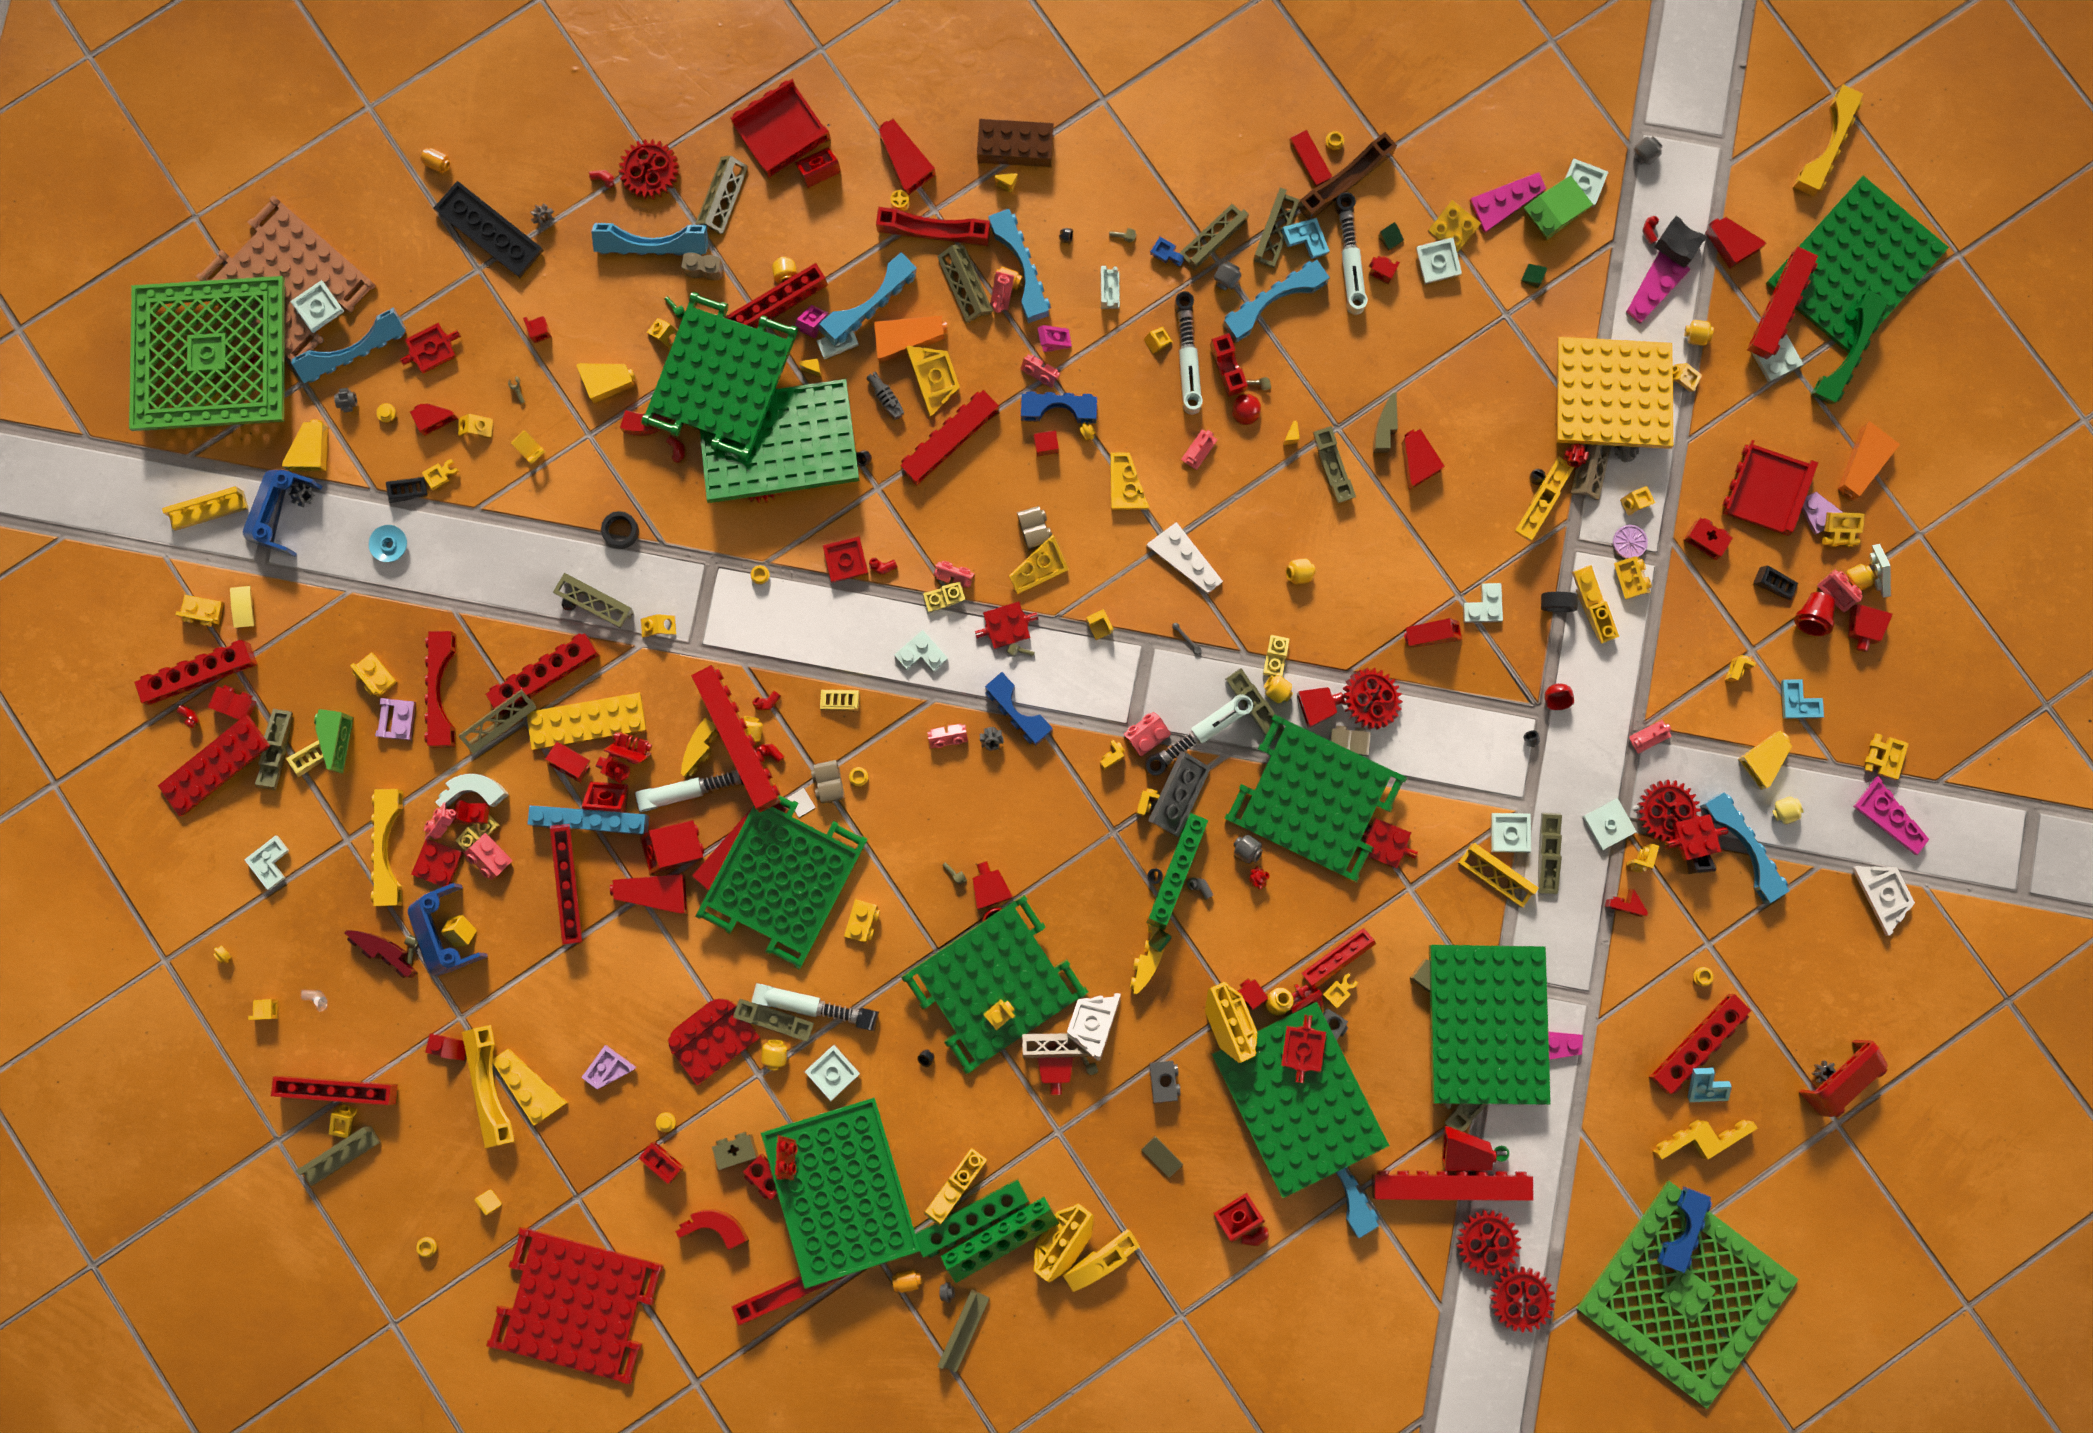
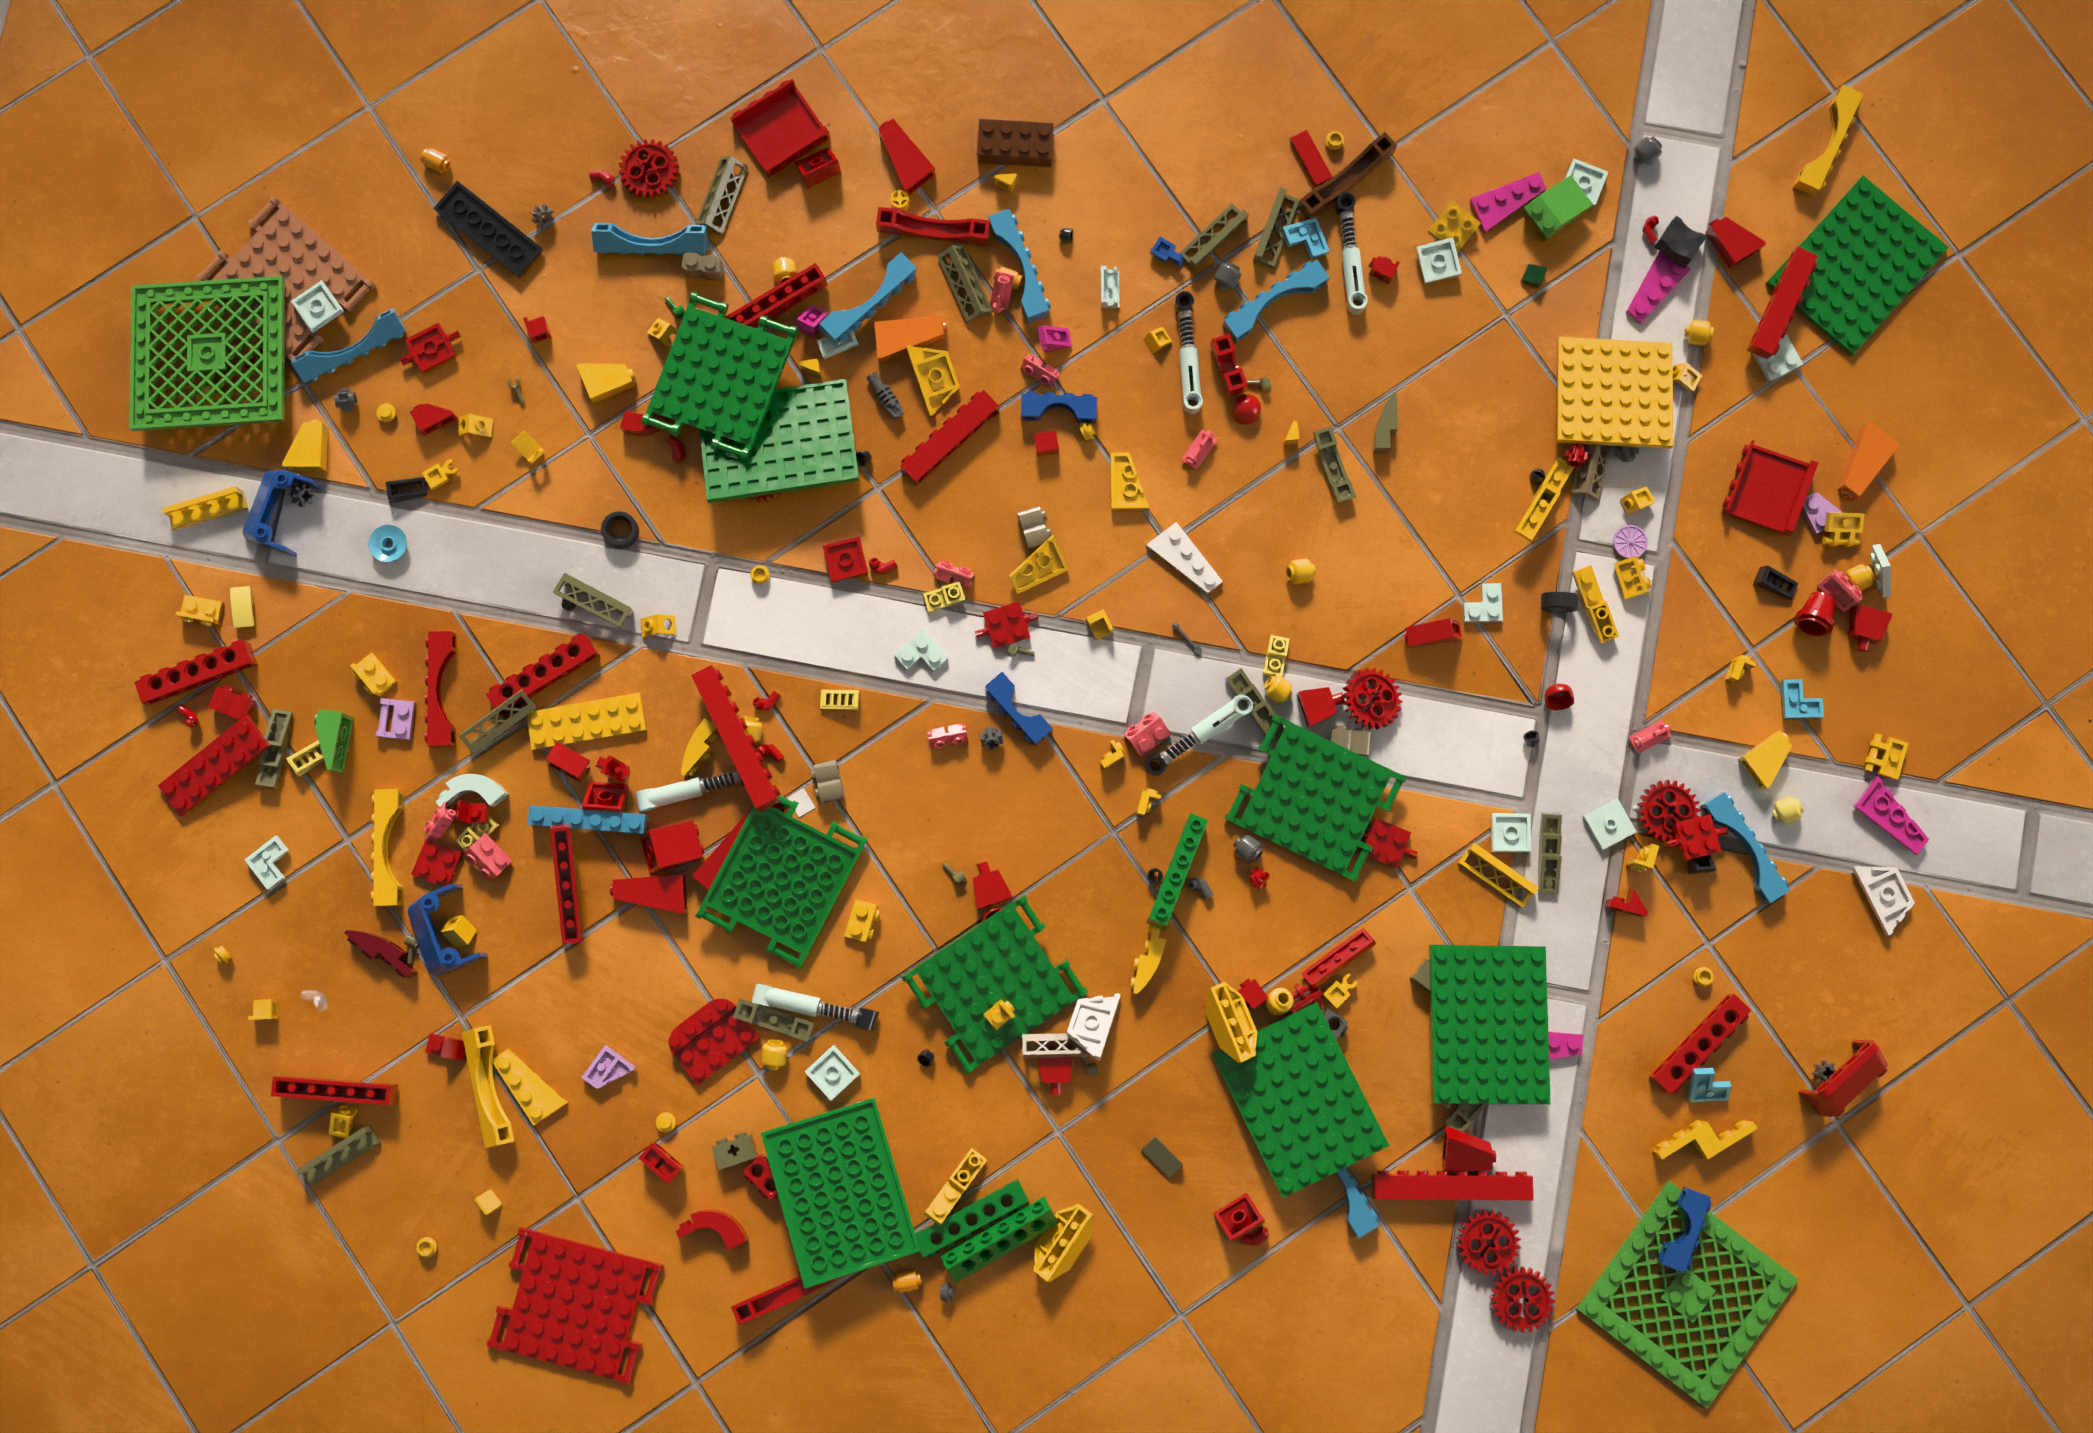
(622, 748): red hinge -> none
(785, 1162): red hinge -> none
(858, 776): yellow plate -> none
(963, 1331): olive fence -> none
(1101, 1263): yellow slope -> none
(1129, 236): olive hand -> none
(1159, 940): dark green slope -> none
(1161, 1093): dark grey brick -> none
(1179, 794): dark grey plate -> none
(1303, 1048): red plate -> none
(1391, 236): dark green slope -> none
(1419, 458): red slope -> none
(1501, 1148): green hinge -> none
(1699, 536): red brick -> none
(1870, 309): green arch -> none

